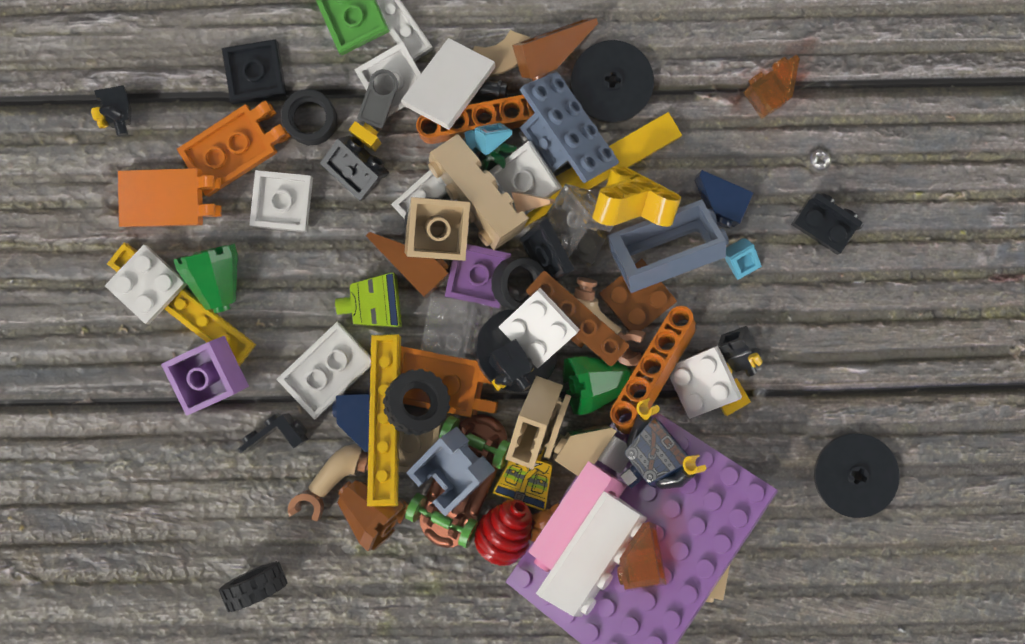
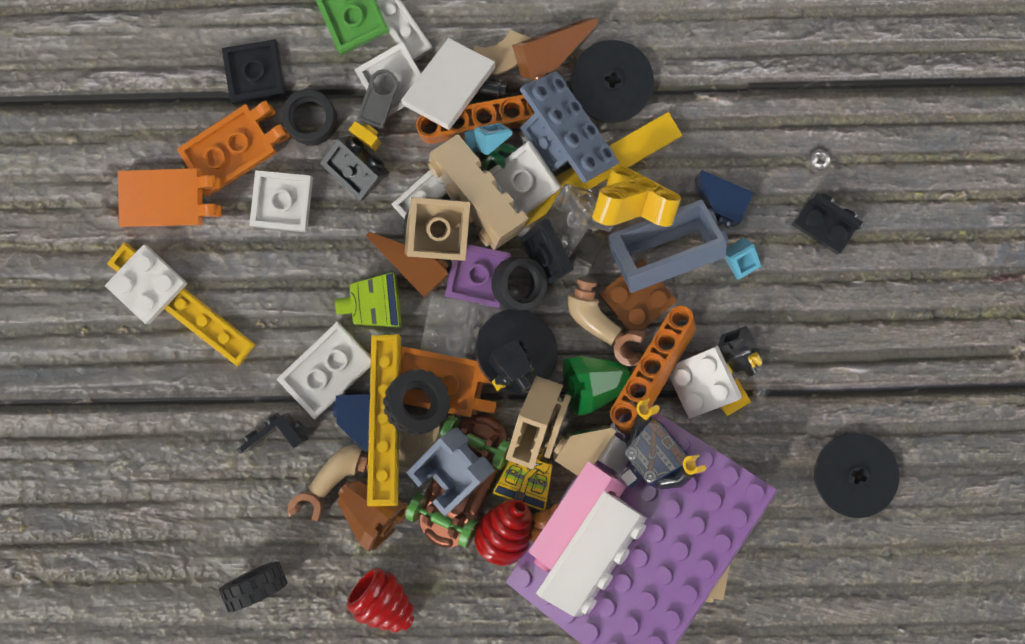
(114, 109): black piece -> none
(205, 375): medium lavender brick -> none
(211, 276): green cone -> none
(380, 602): none -> red piece
(527, 202): light nougat piece -> none
(539, 327): white plate -> none
(592, 331): dark orange bracket -> none
(642, 561): clear orange slope -> none
(775, 88): clear orange slope -> none

